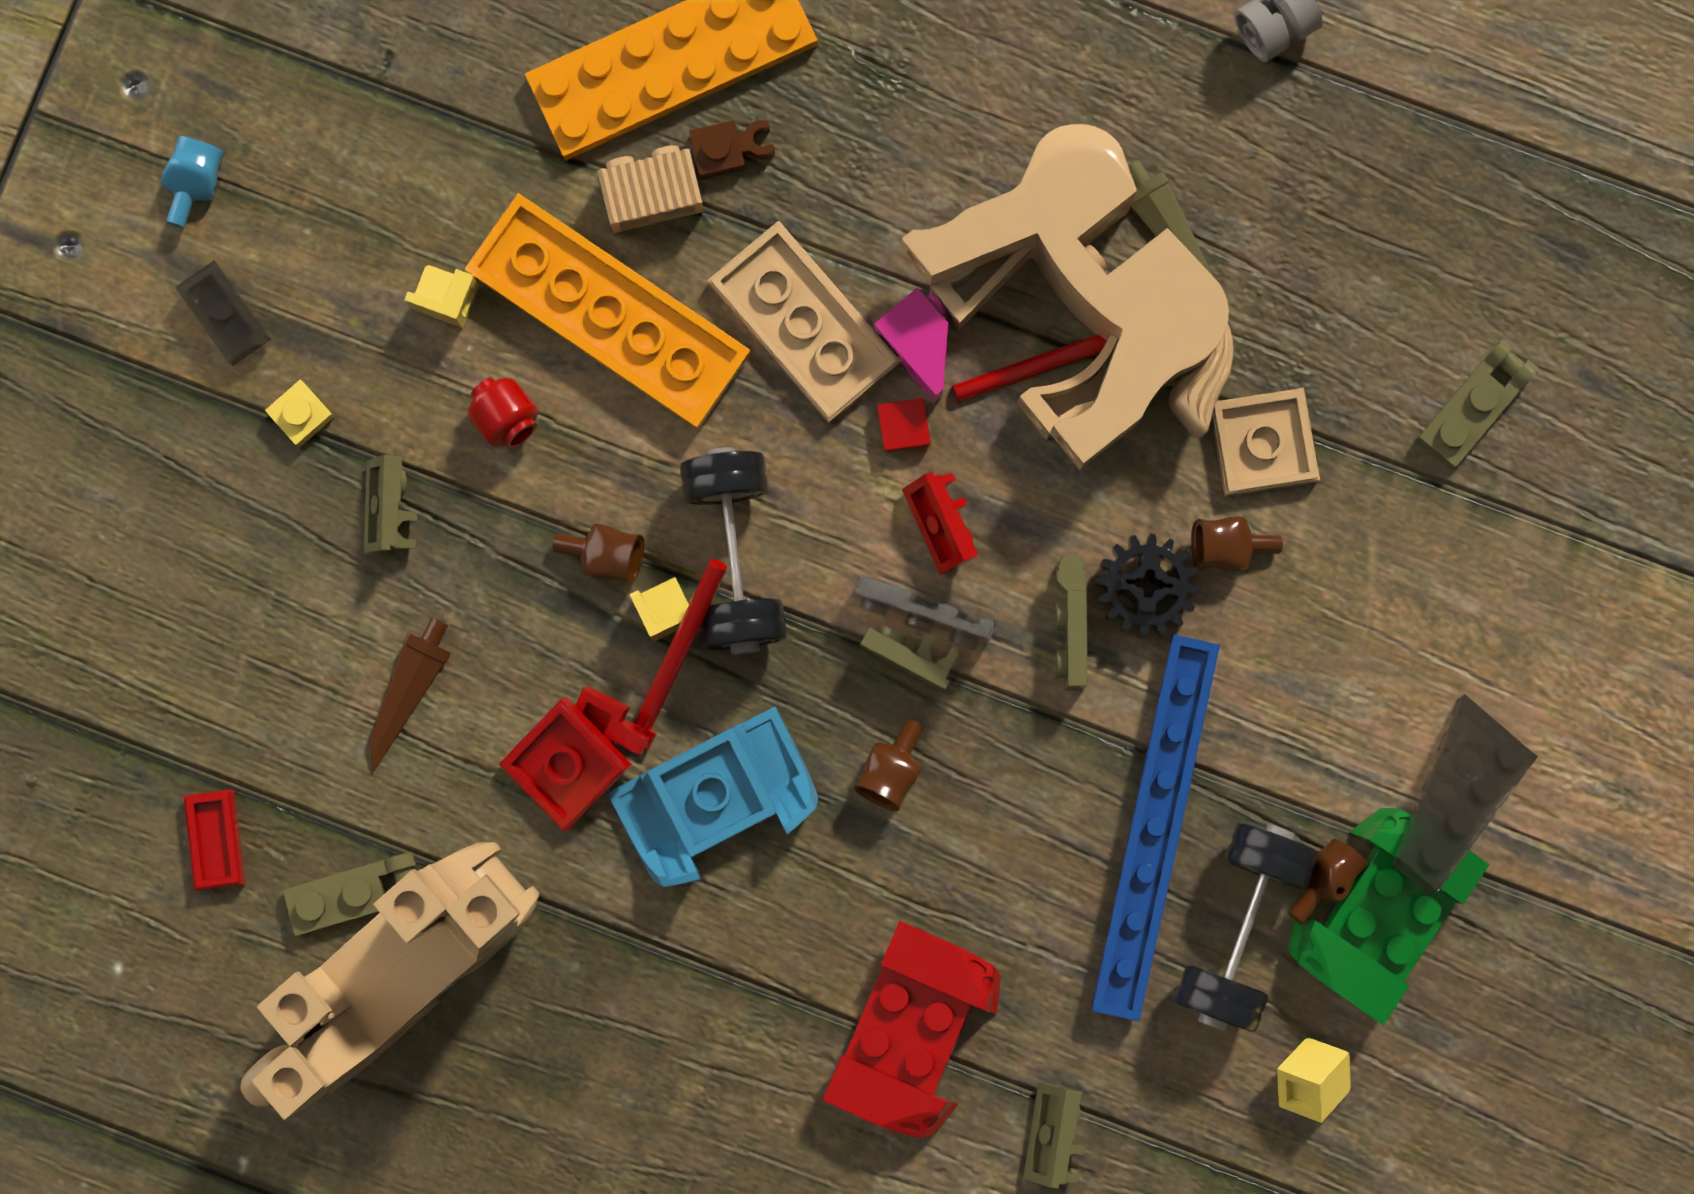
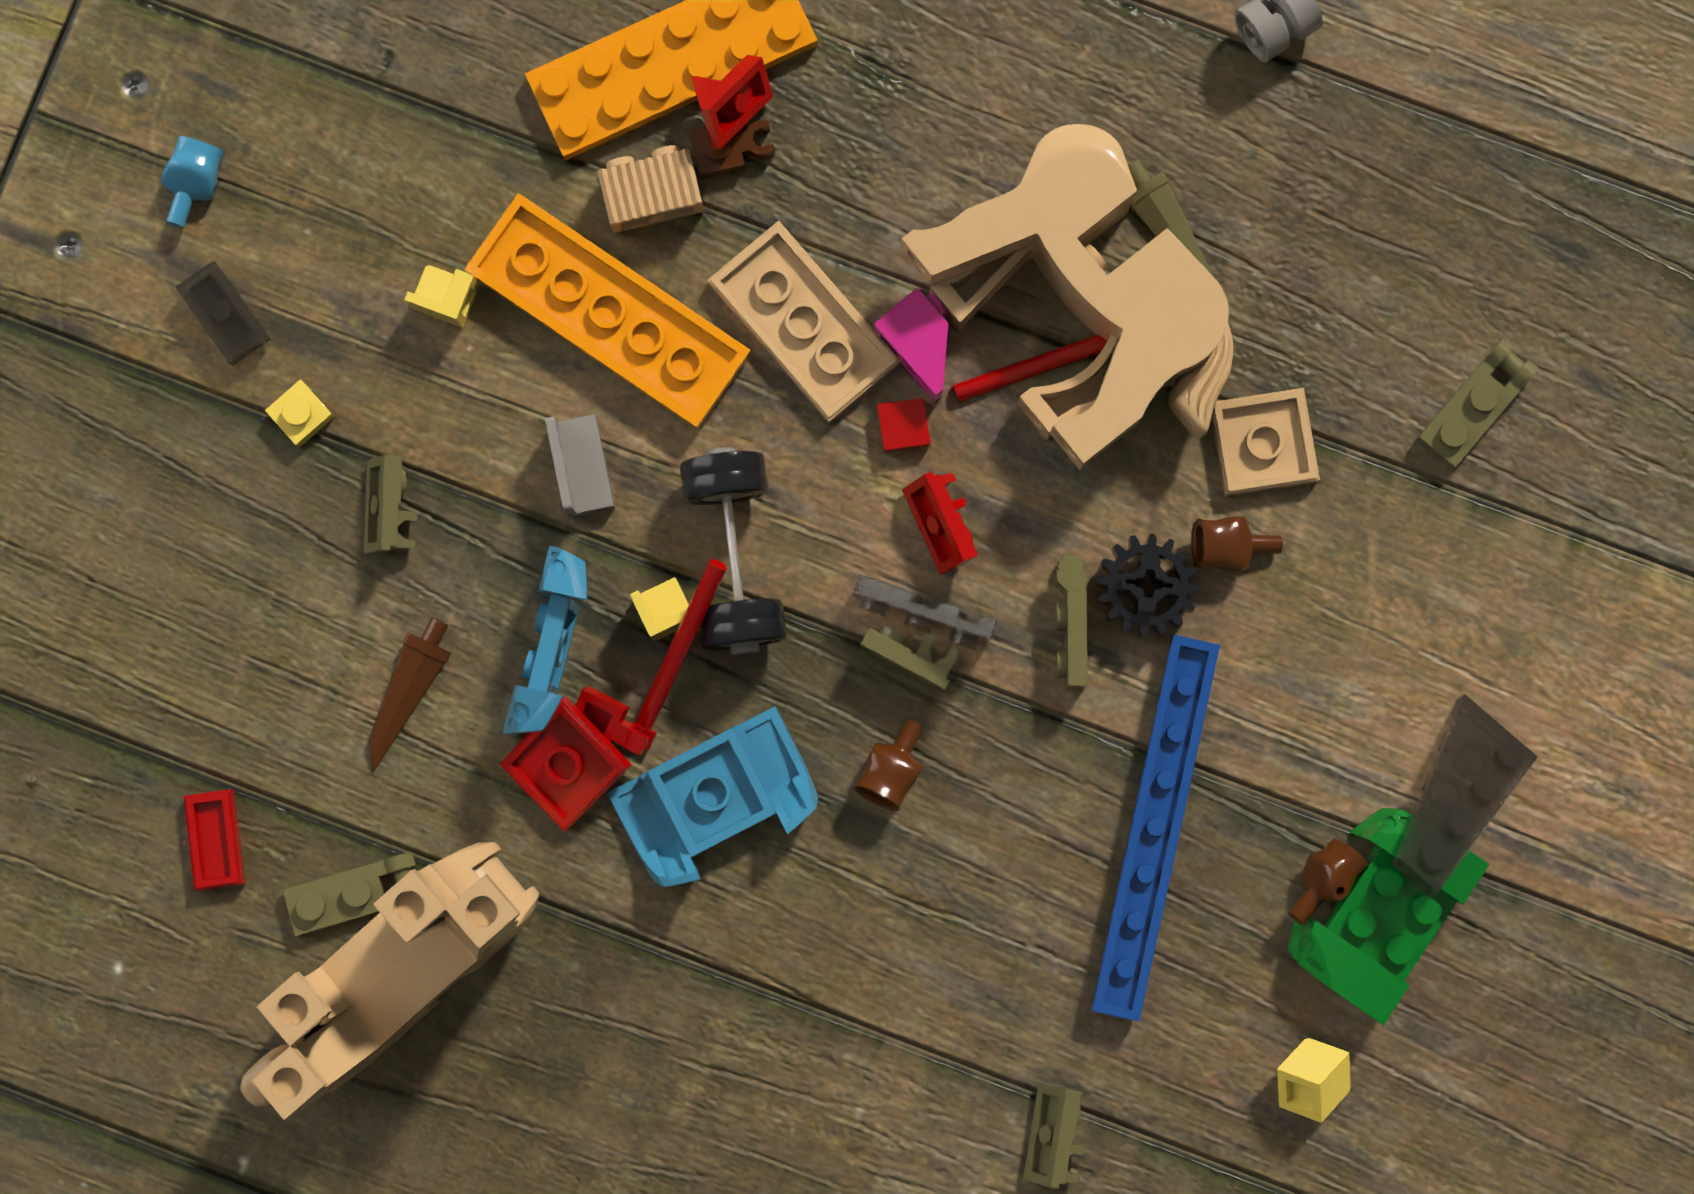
(502, 412): red head -> none
(535, 705): none -> dark azure piece
(580, 465): none -> light grey panel
(605, 552): reddish brown piece -> none
(734, 99): none -> red slope
(912, 1032): red piece -> none
(1274, 857): black axle -> none

